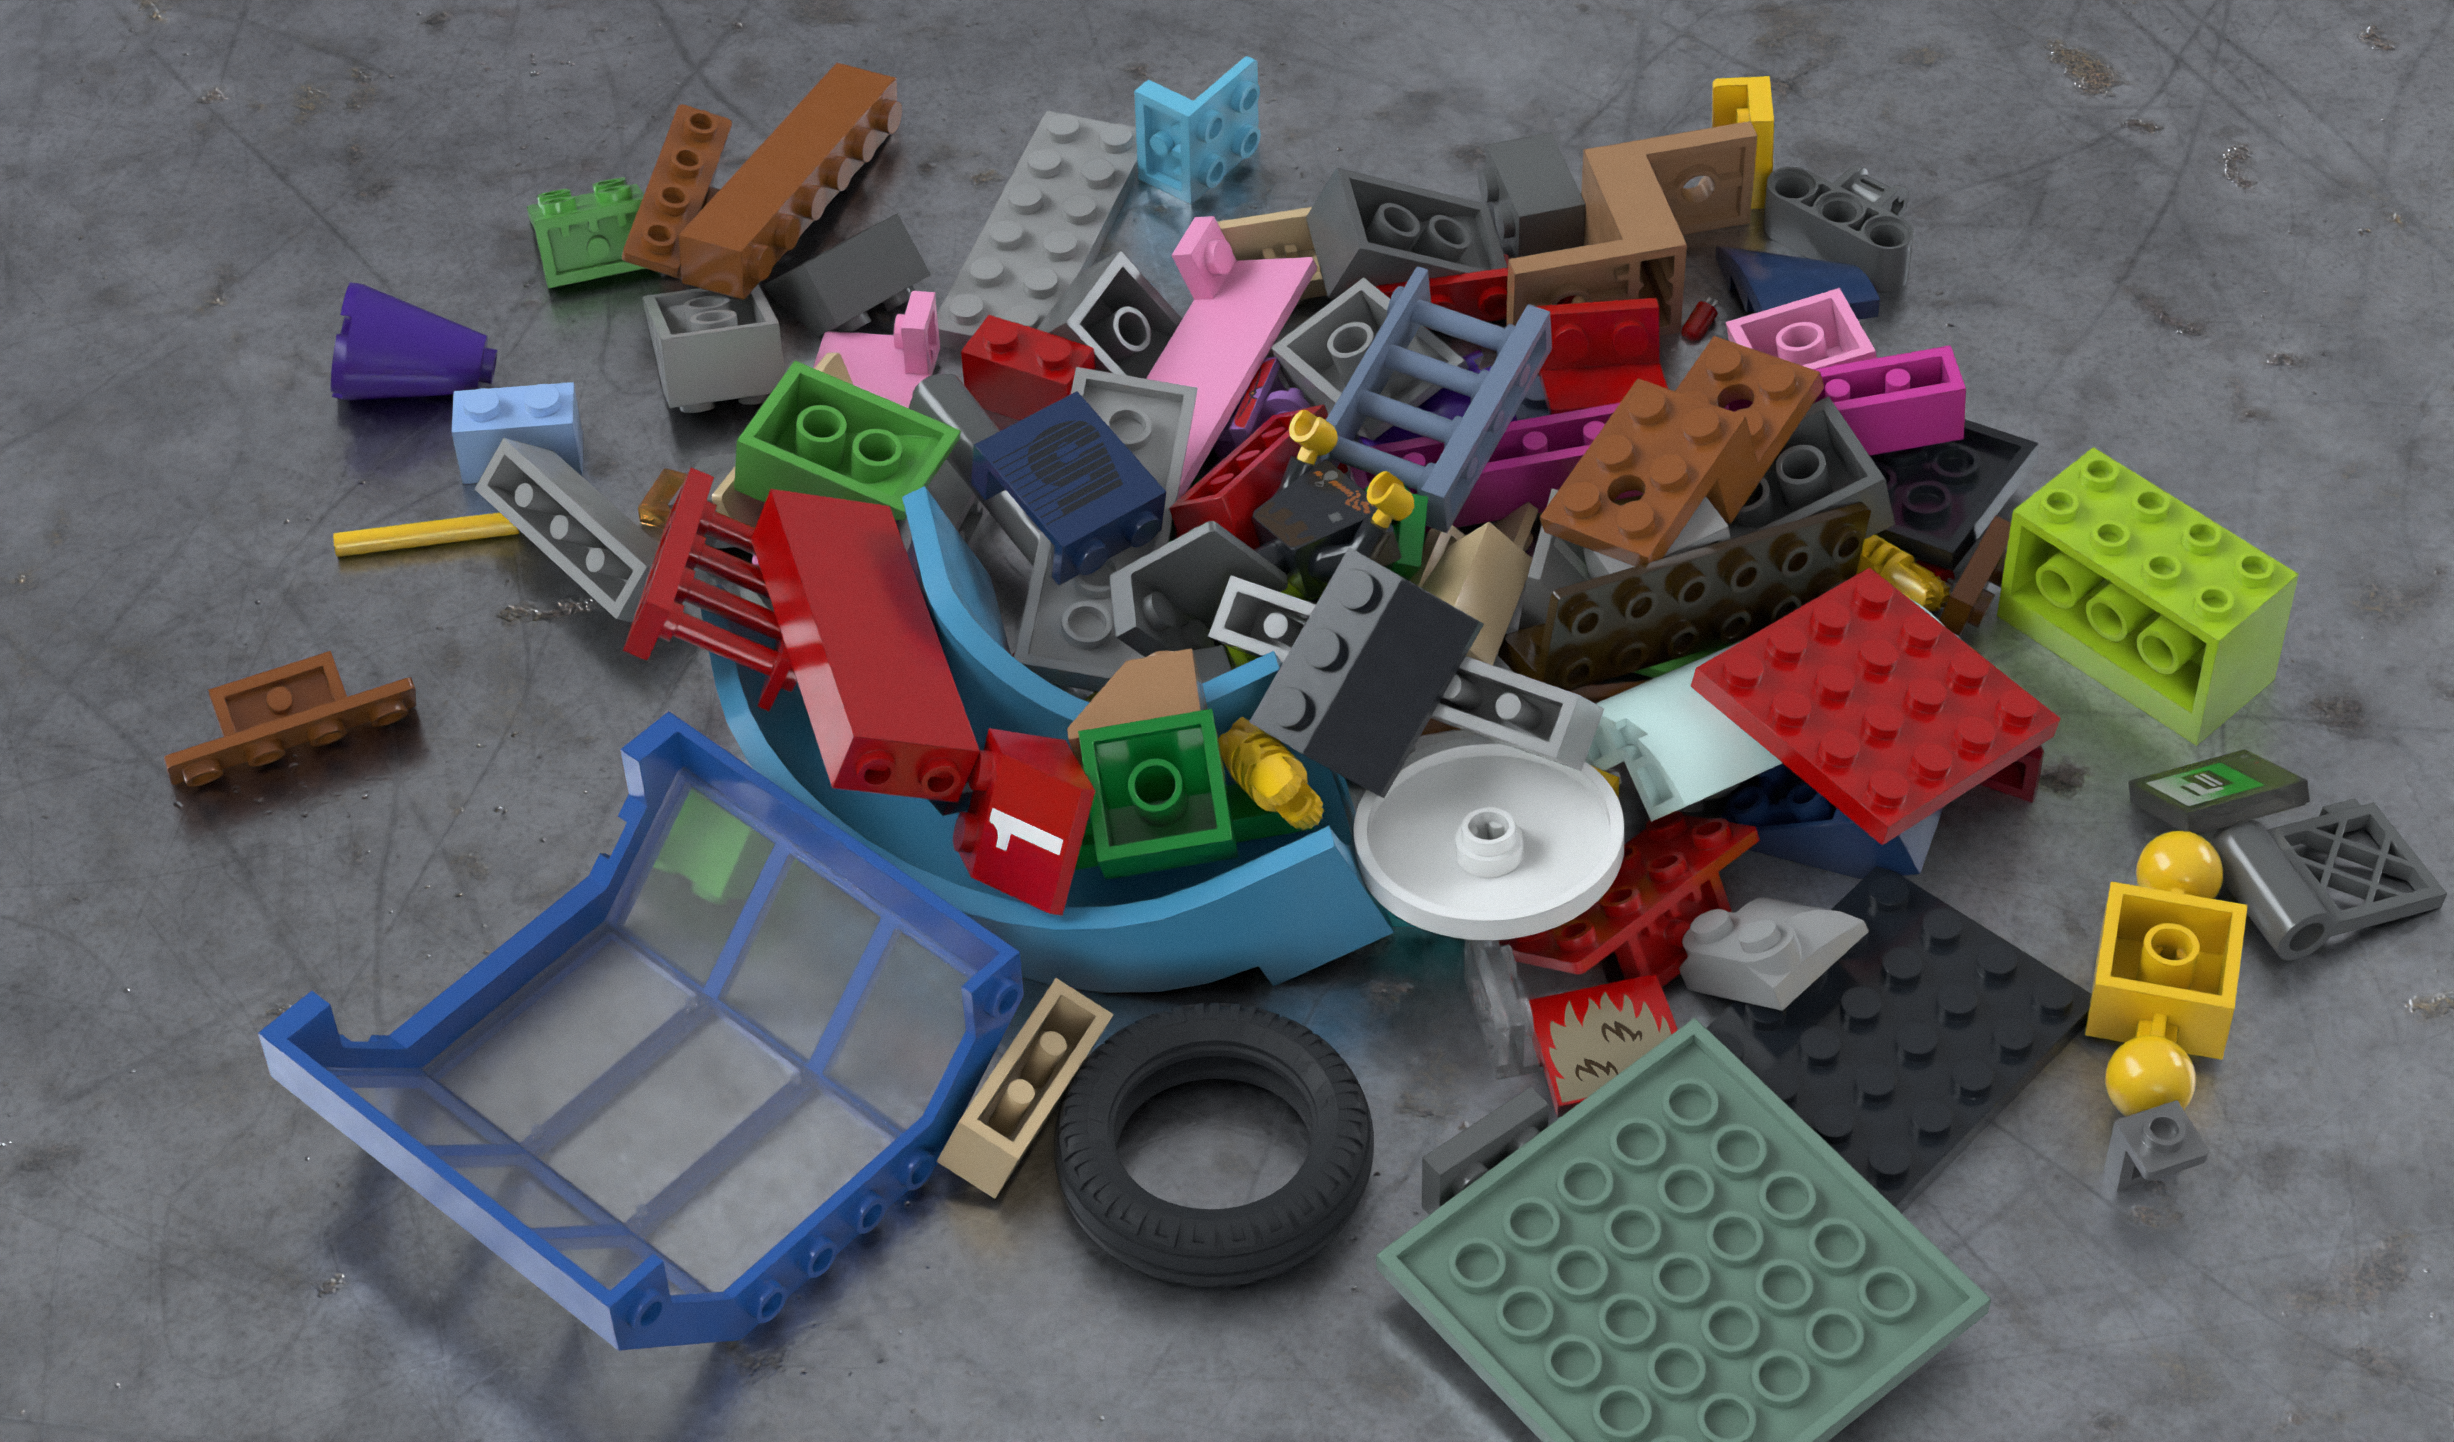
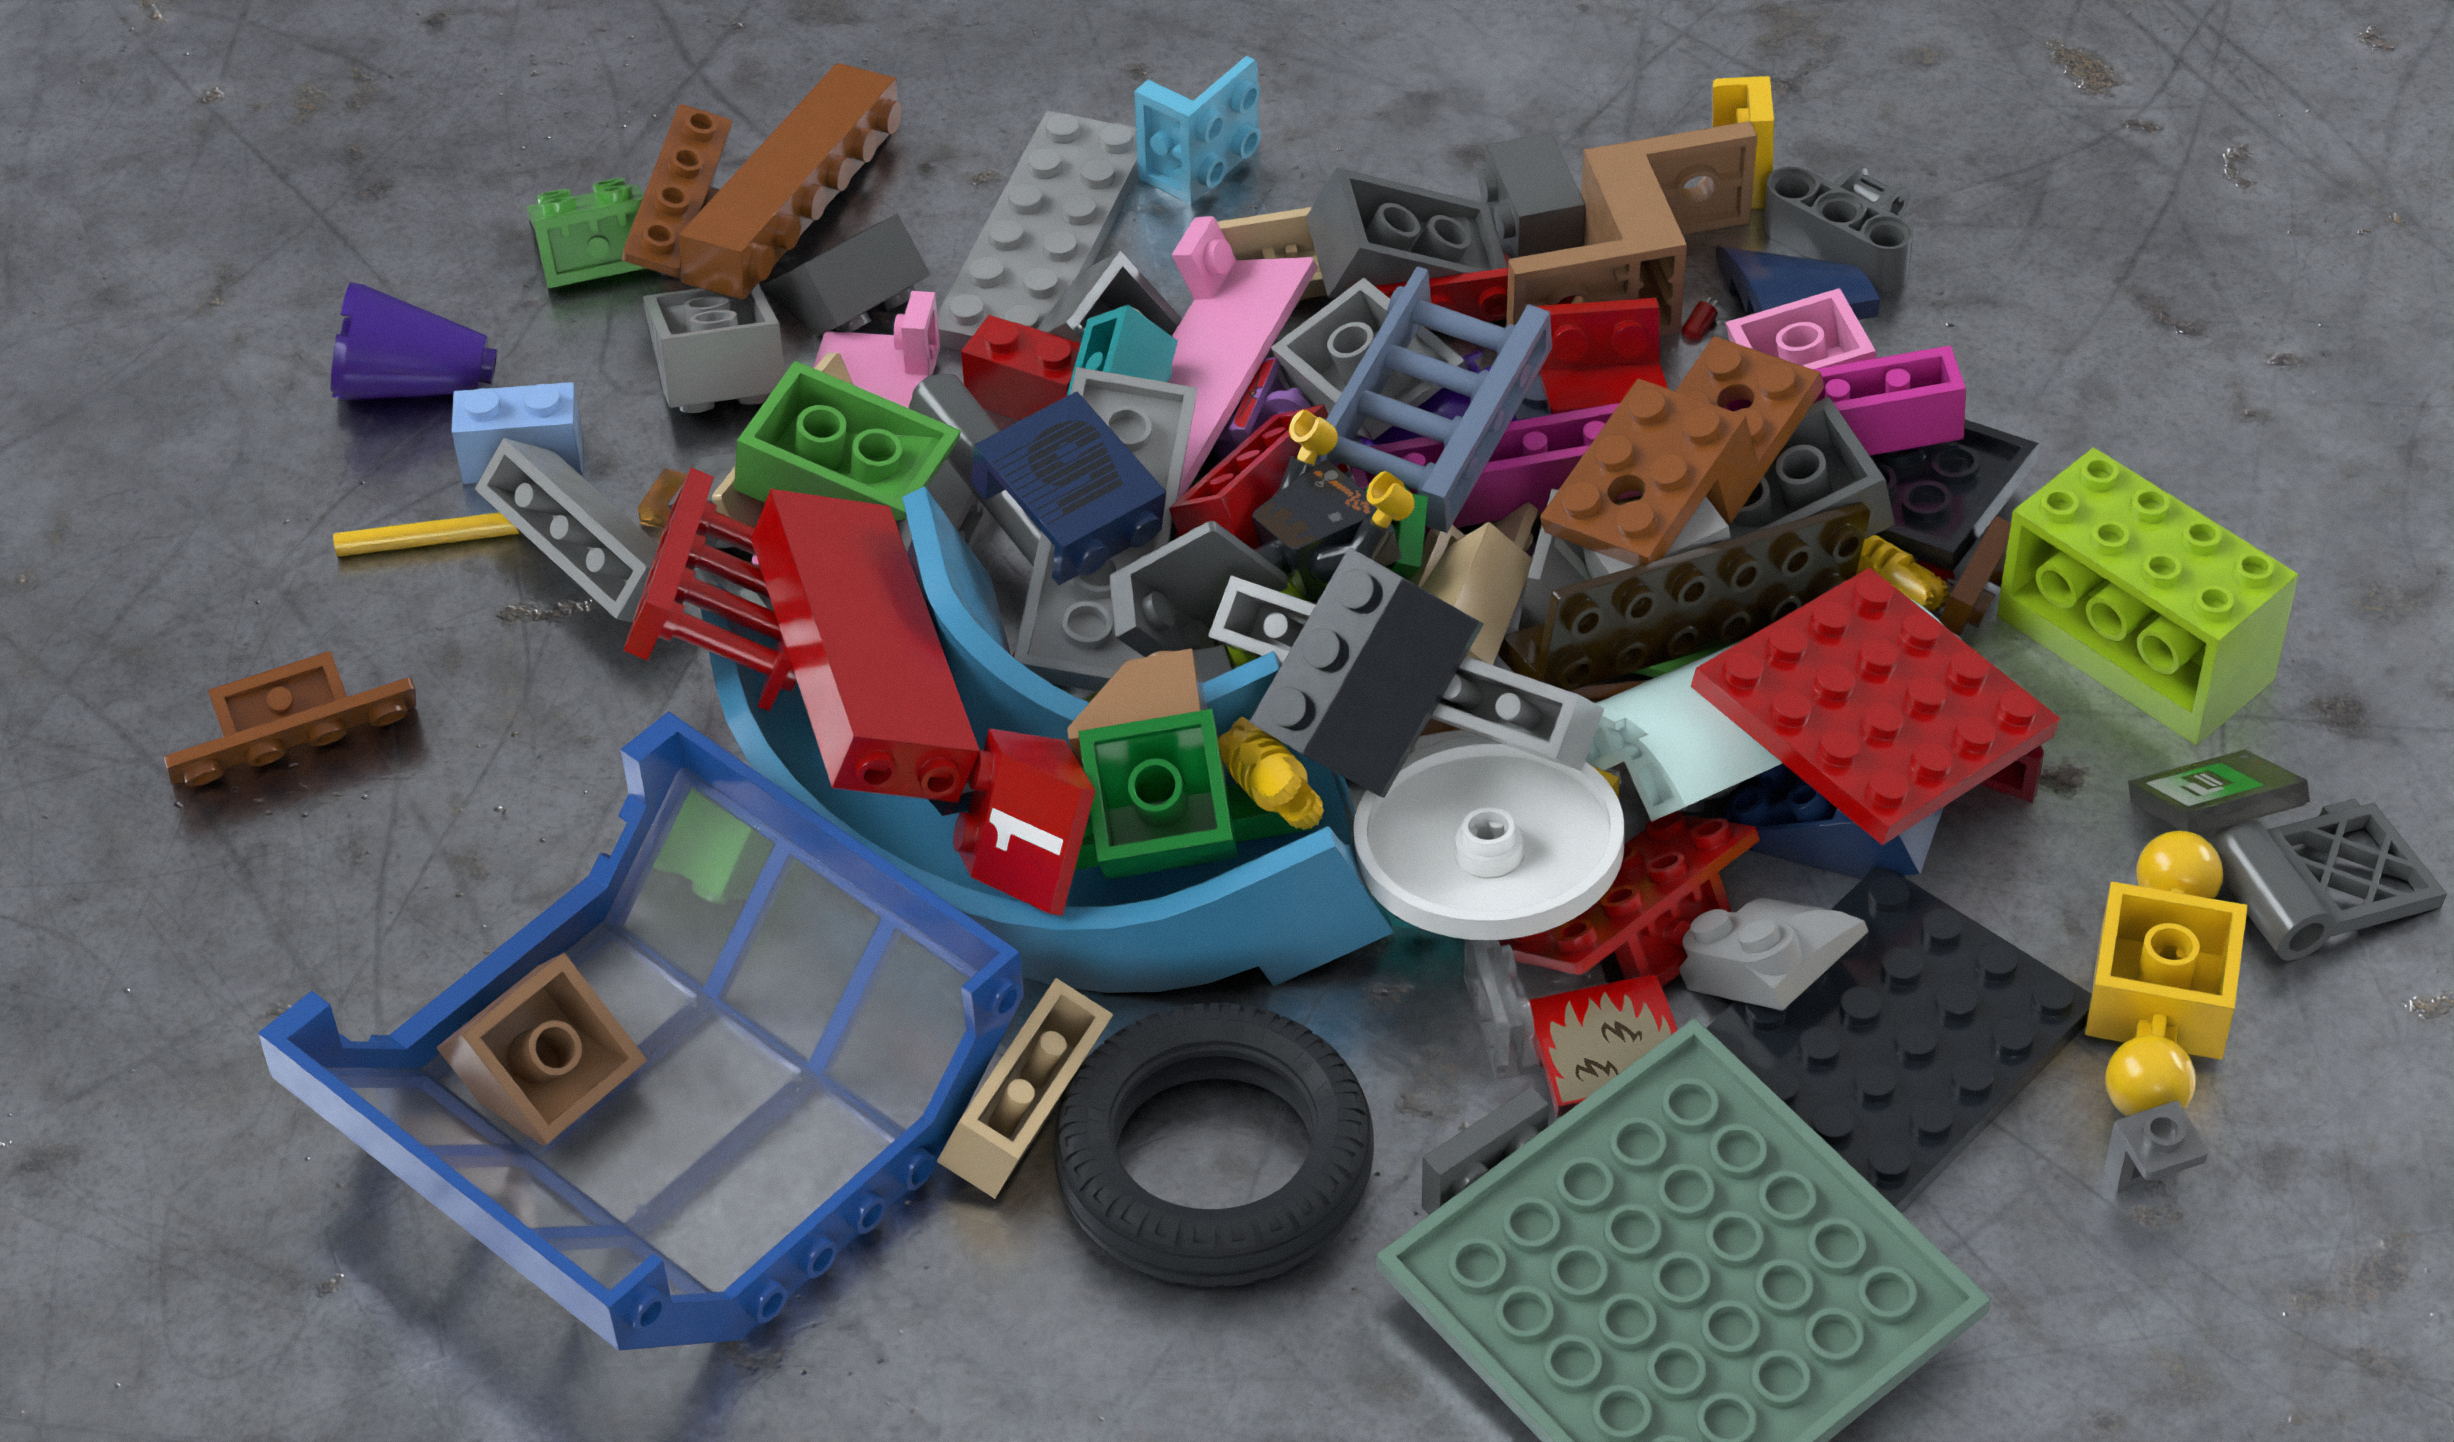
(543, 1051): none -> medium nougat slope
(1126, 345): none -> teal slope

